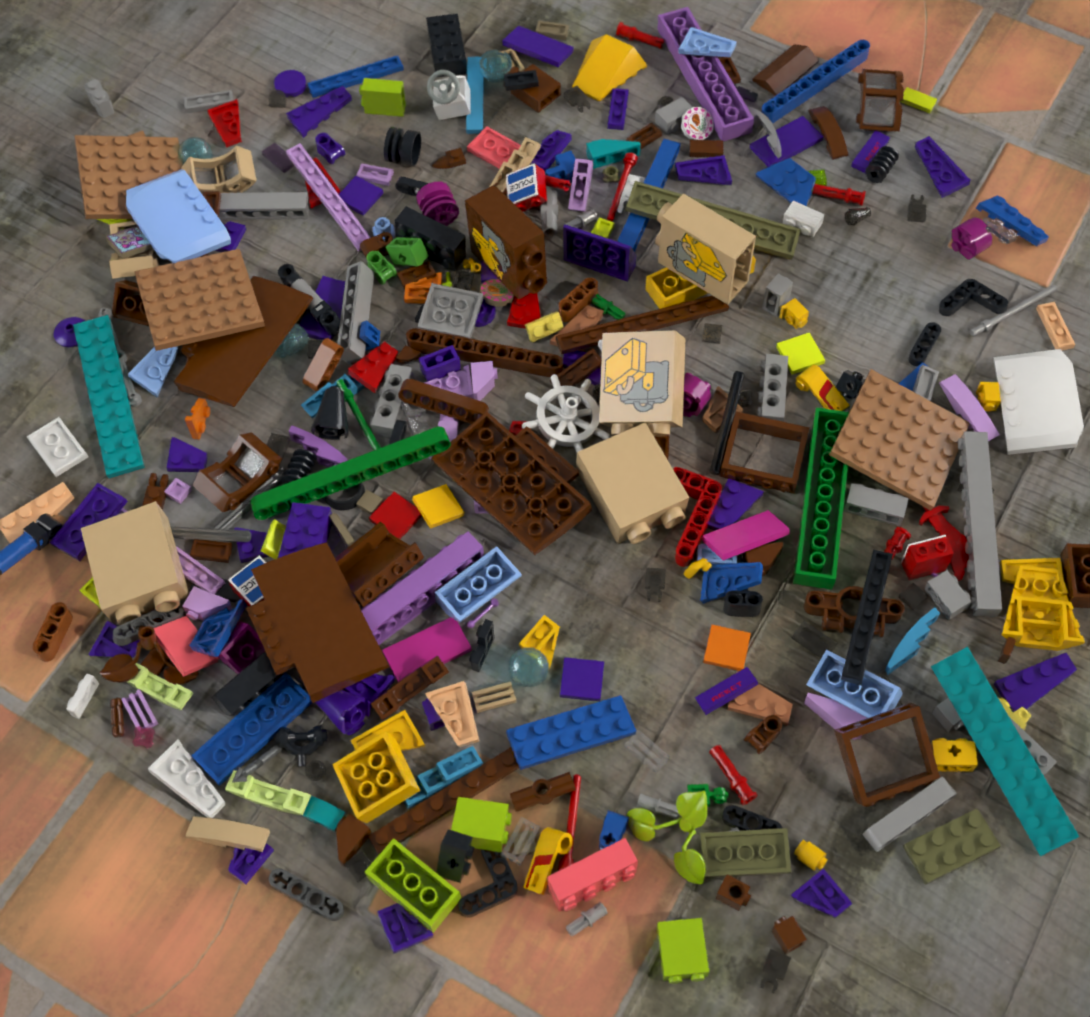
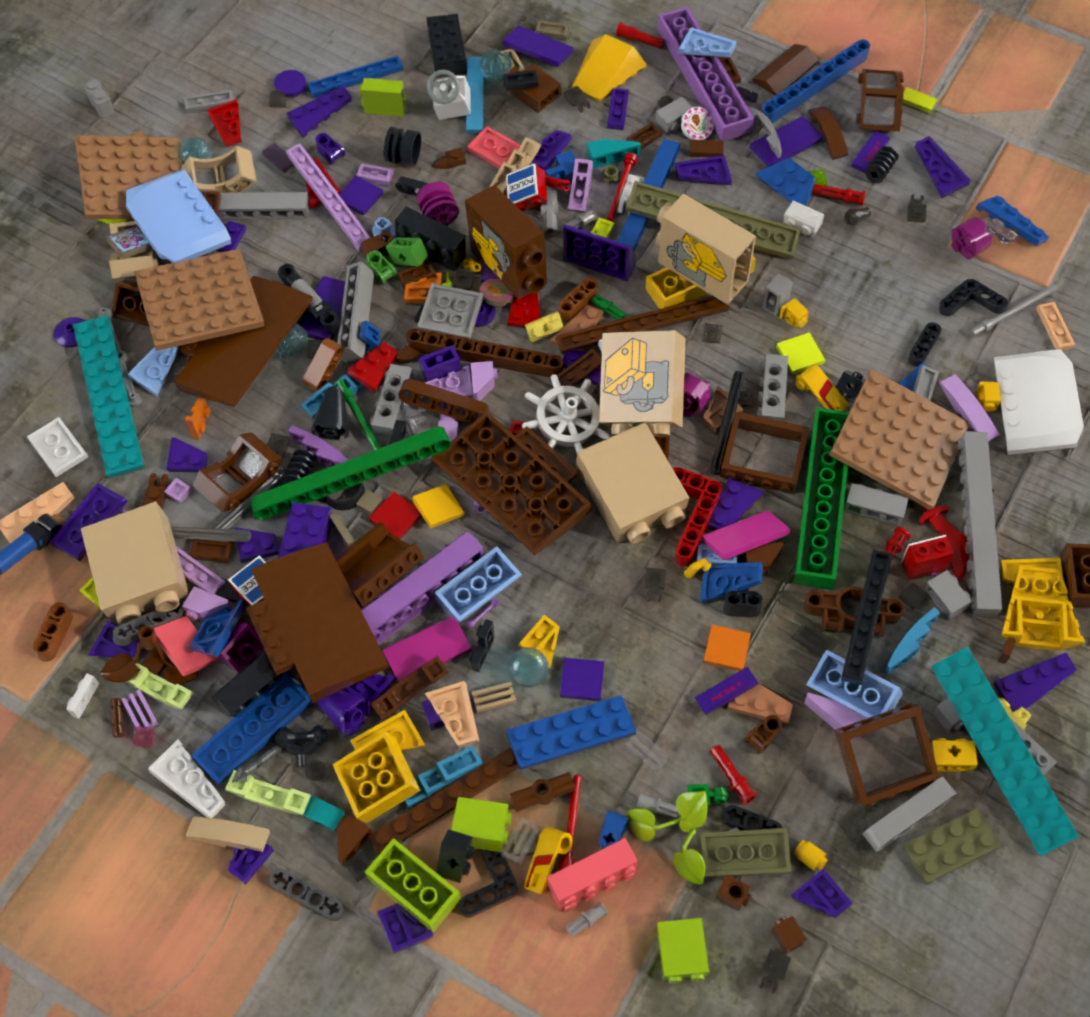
(273, 539): neon yellow tile -> none

